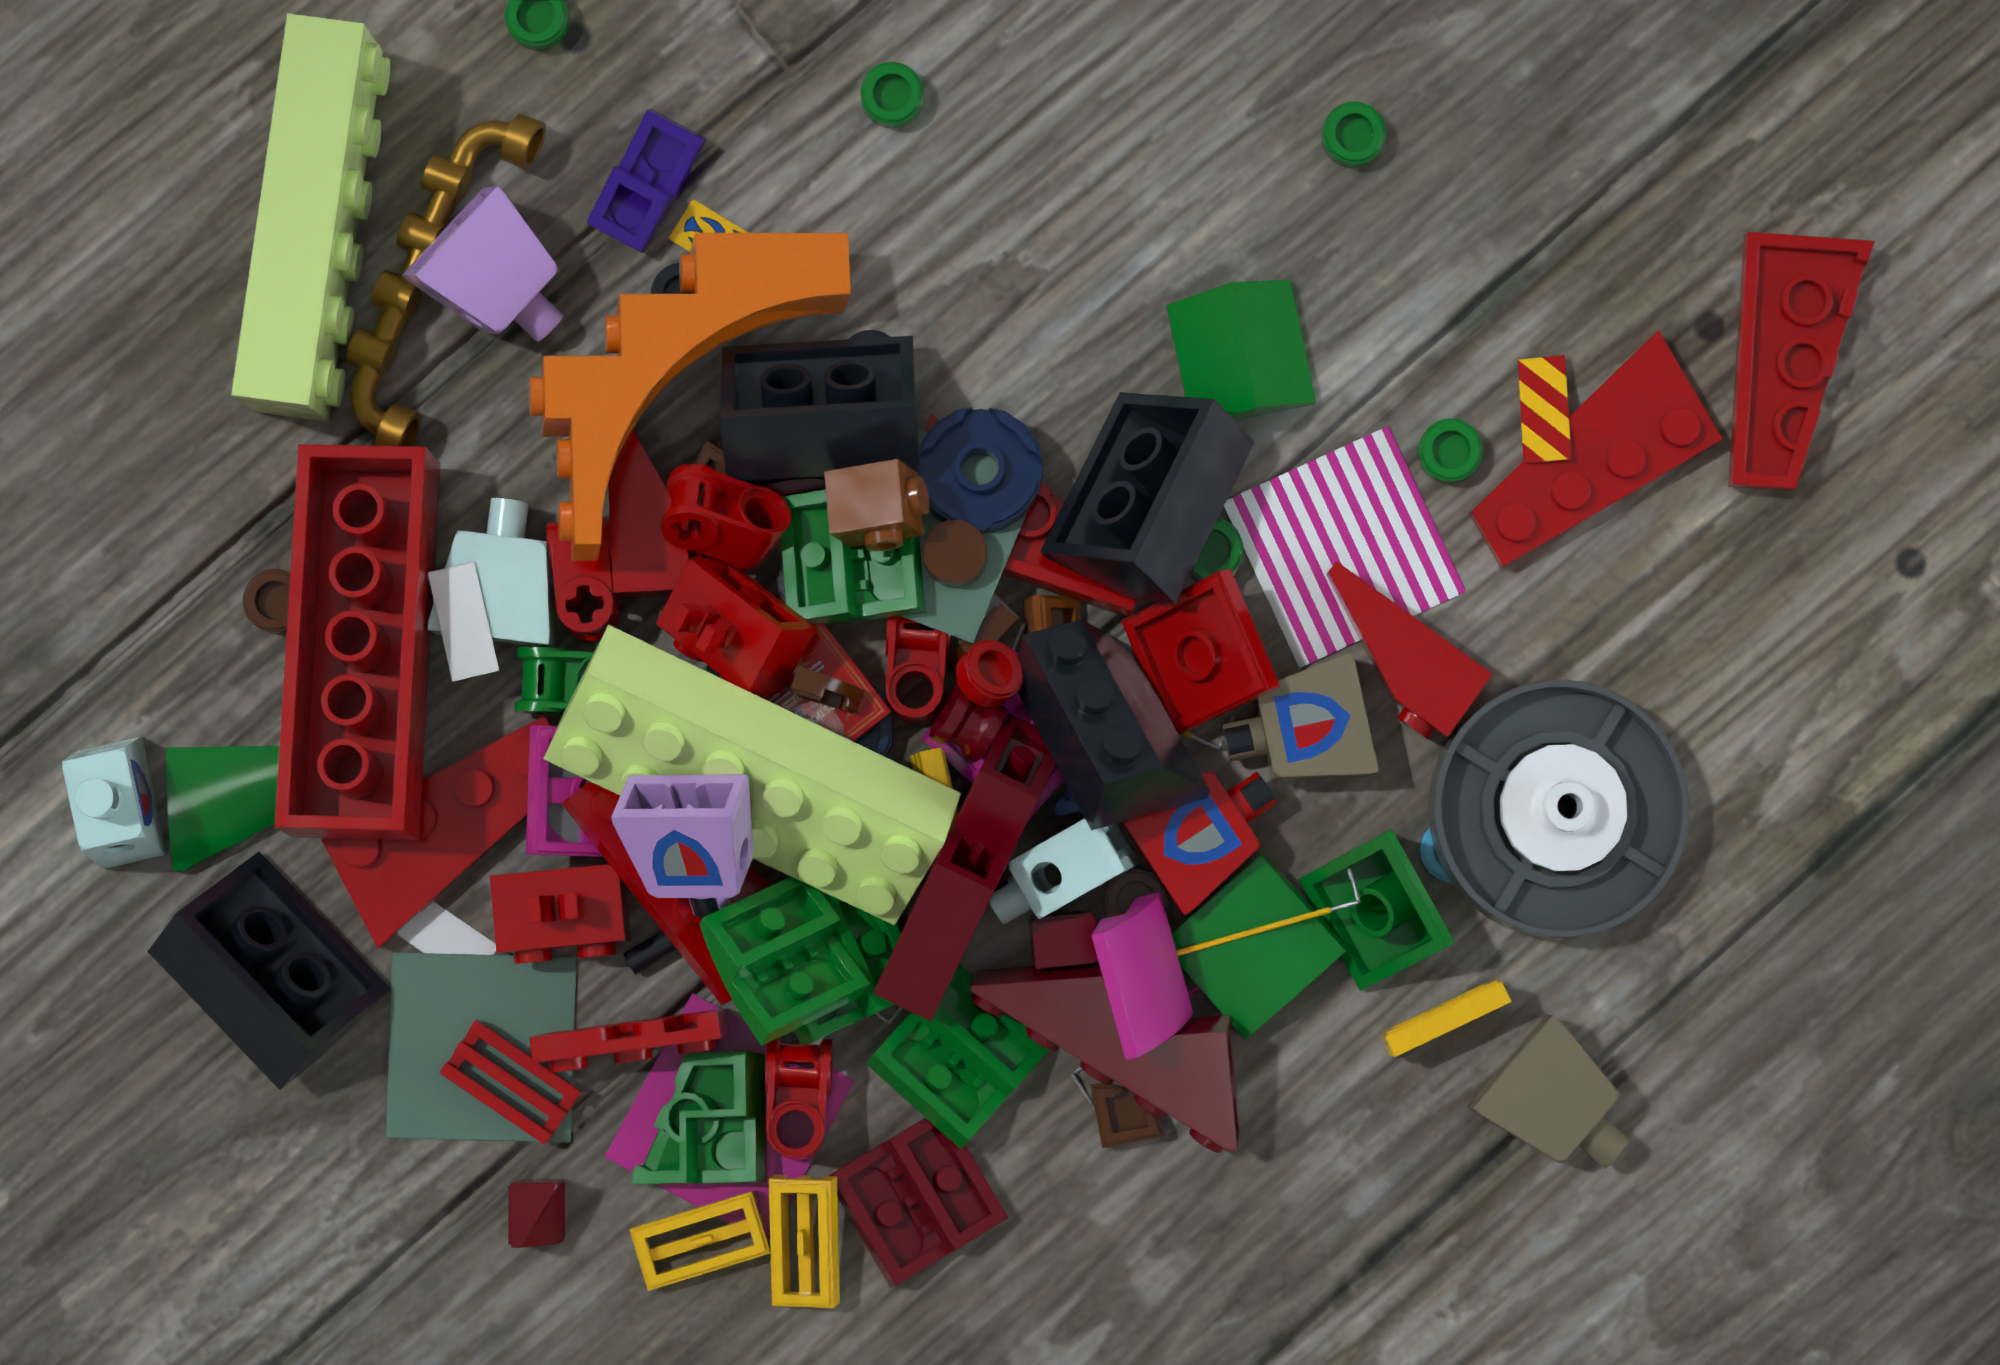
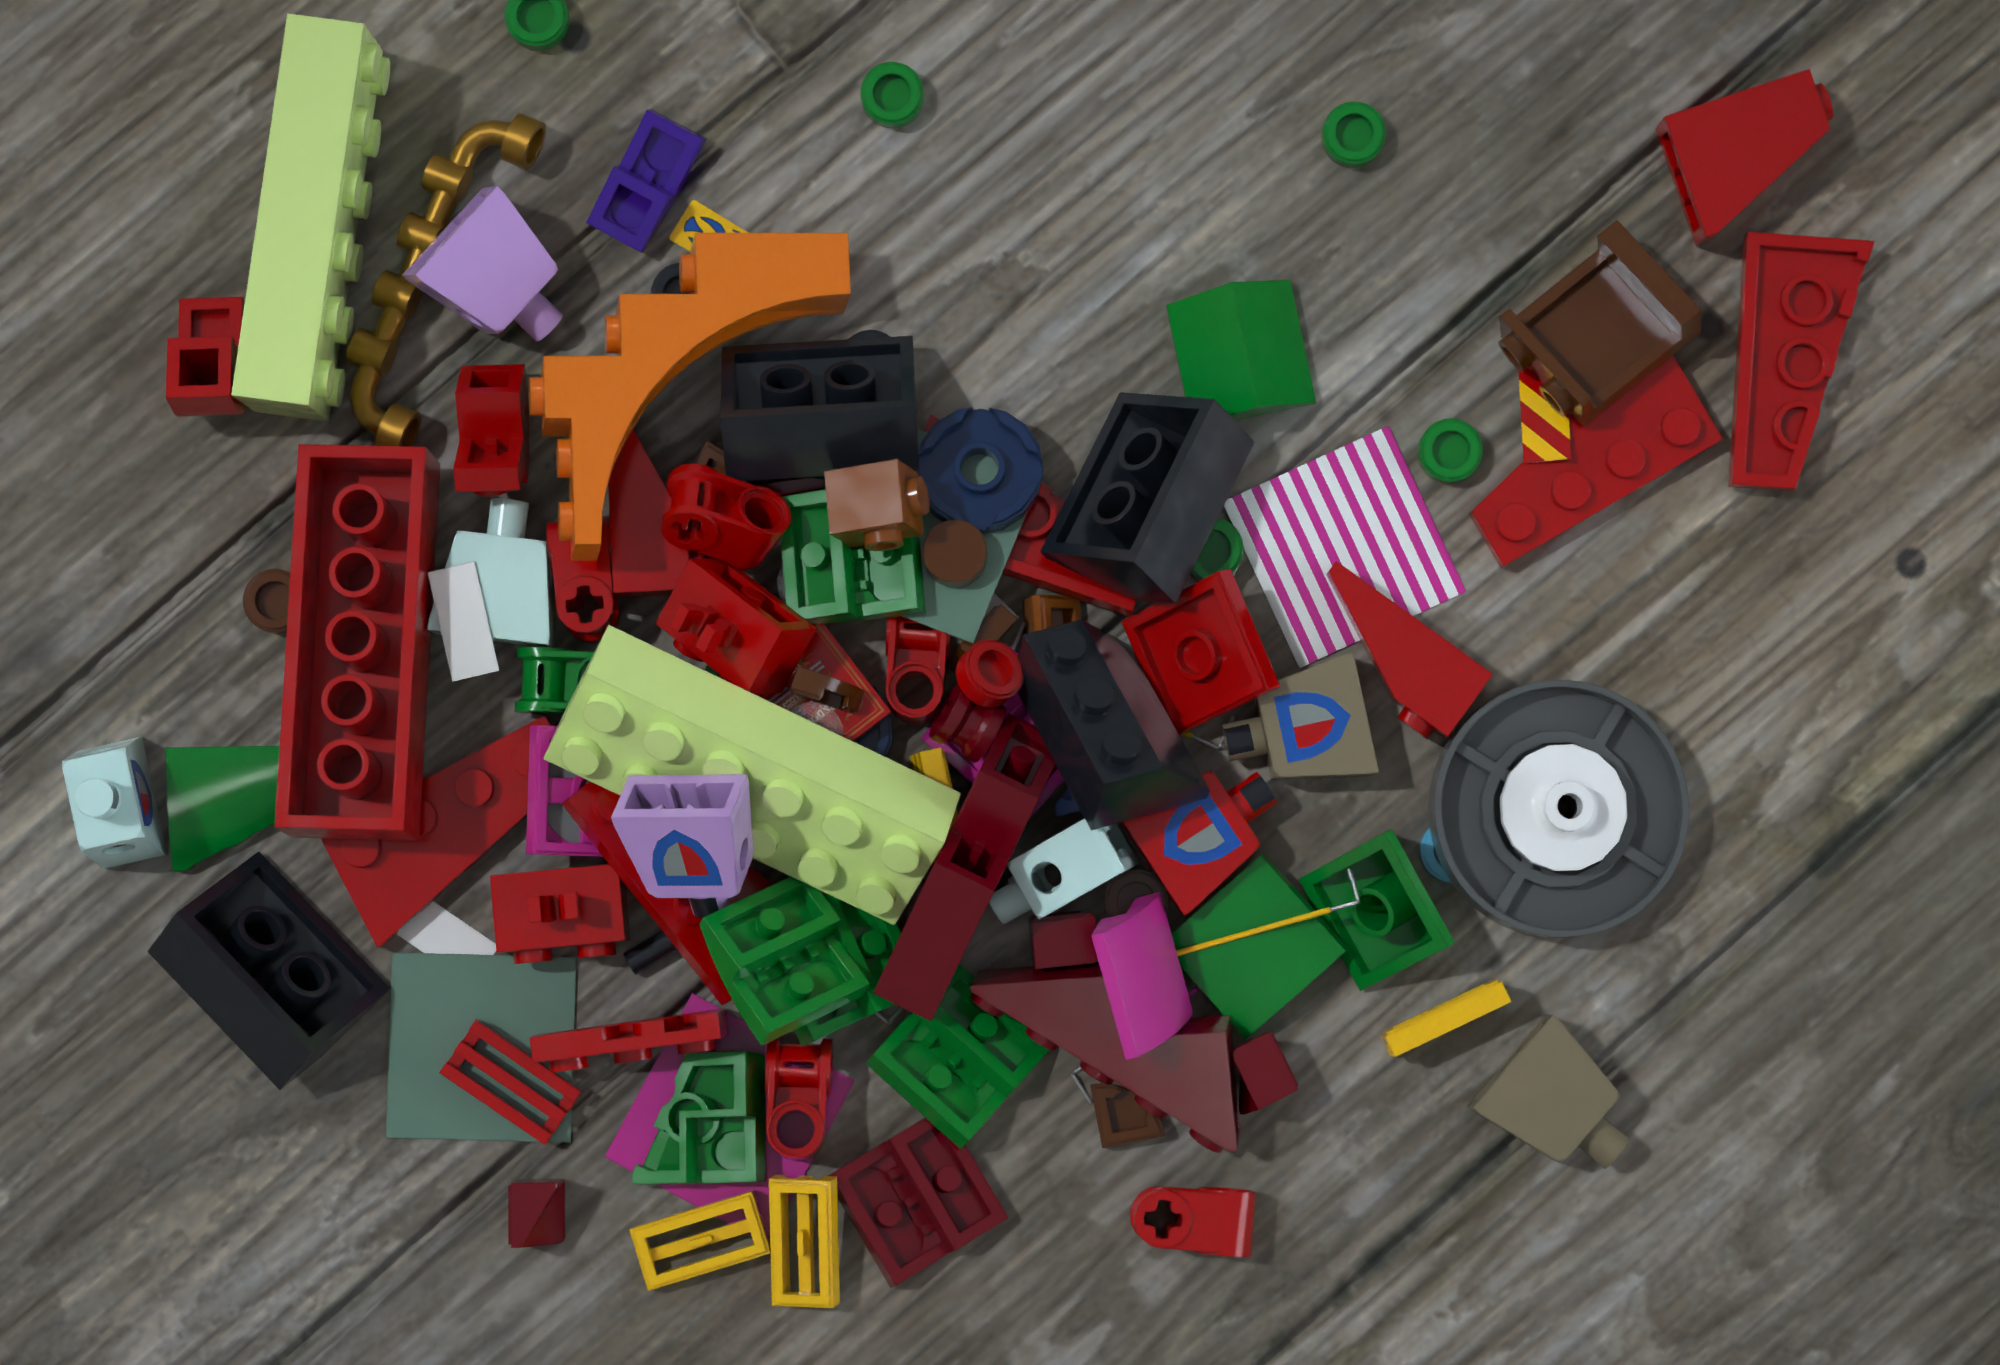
(204, 357): none -> red brick
(492, 429): none -> red brick
(1207, 1219): none -> red piece
(1263, 1073): none -> dark red slope
(1601, 327): none -> reddish brown panel
(1739, 146): none -> red slope

